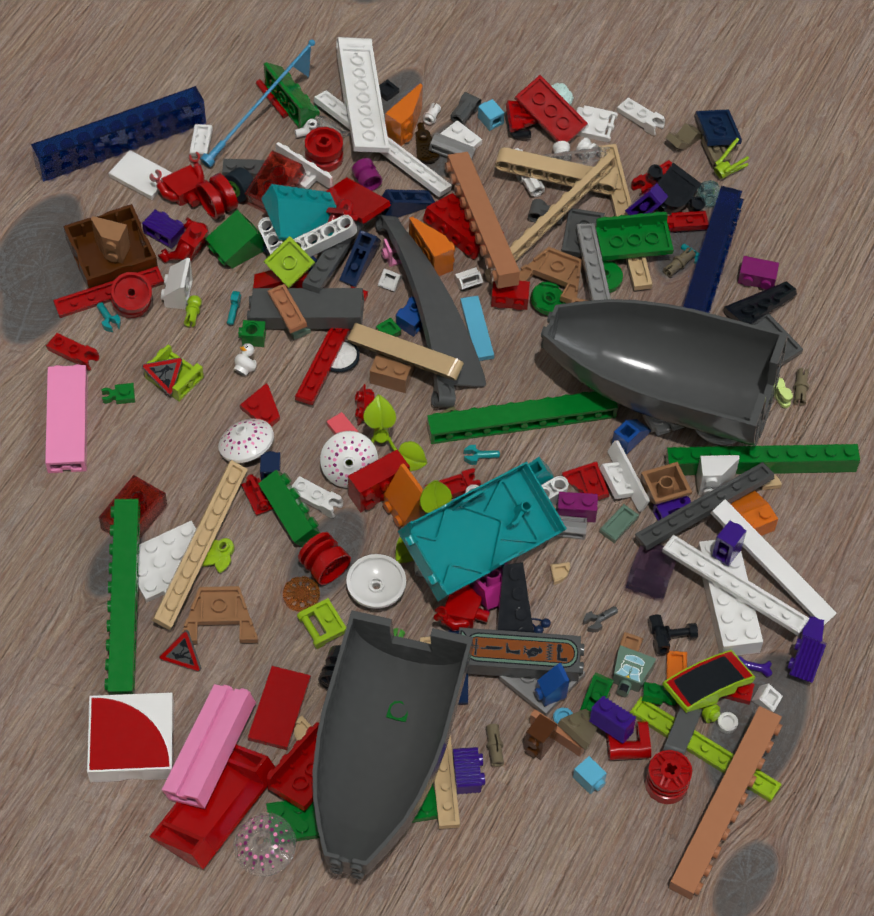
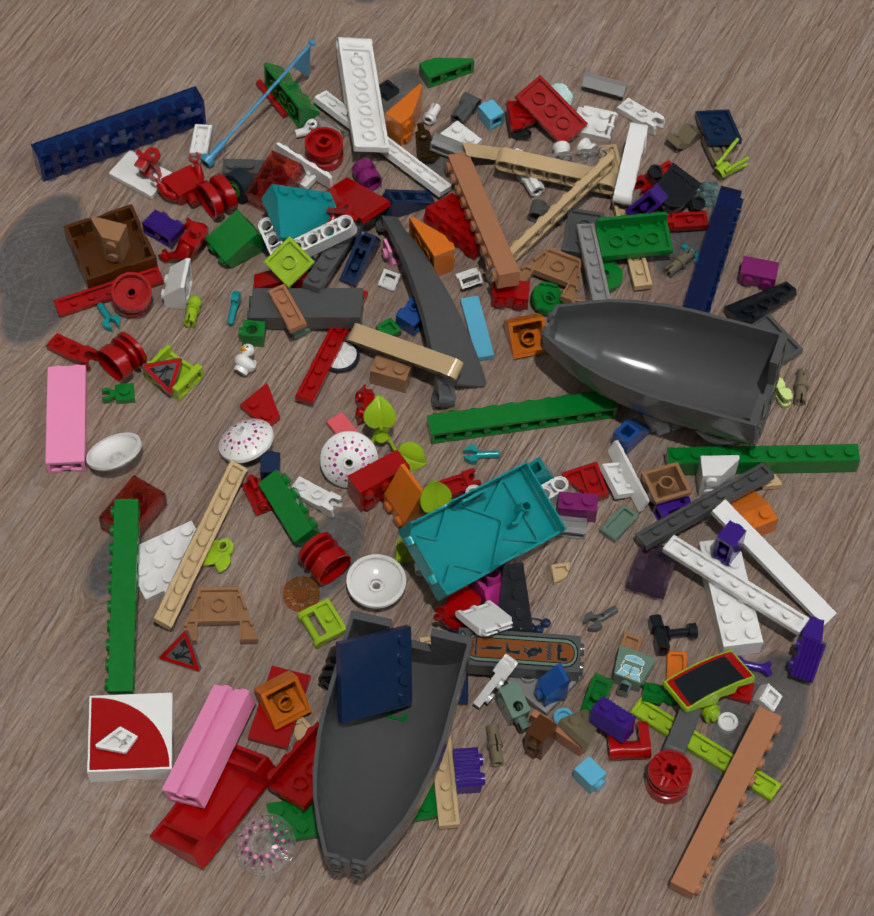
(114, 452): none -> white dish
(118, 741): none -> white piece
(121, 356): none -> red wheel
(147, 163): none -> red hips
(282, 699): none -> orange slope
(374, 673): none -> dark blue plate
(441, 70): none -> green slope
(481, 151): none -> tan sticker
(485, 619): none -> white plate
(502, 671): none -> white plate
(513, 705): none -> sand green torso
(524, 335): none -> orange slope
(604, 85): none -> light grey piece
(630, 163): none -> white beam

